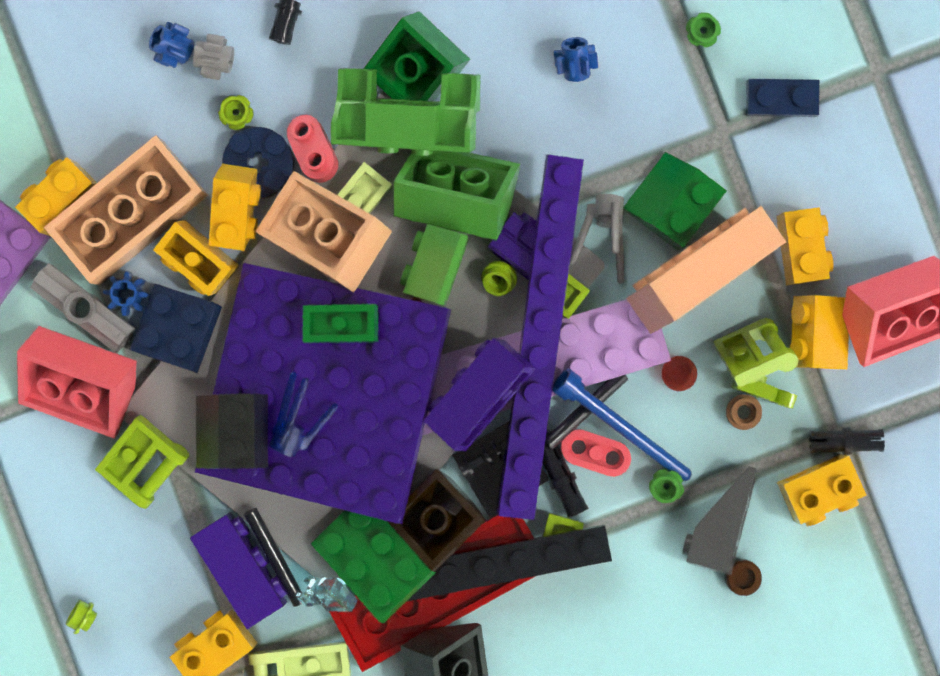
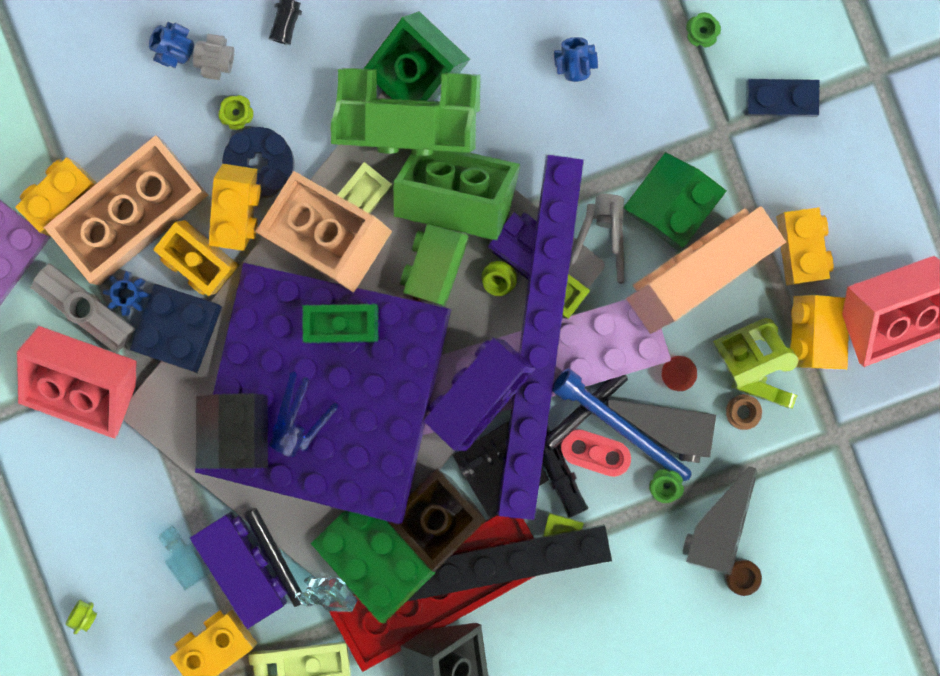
(133, 453): lime plate -> none
(185, 560): none -> clear light blue plate
(310, 146): coral plate -> none
(675, 429): none -> dark grey slope
(821, 490): yellow brick -> none
(846, 441): black pin -> none

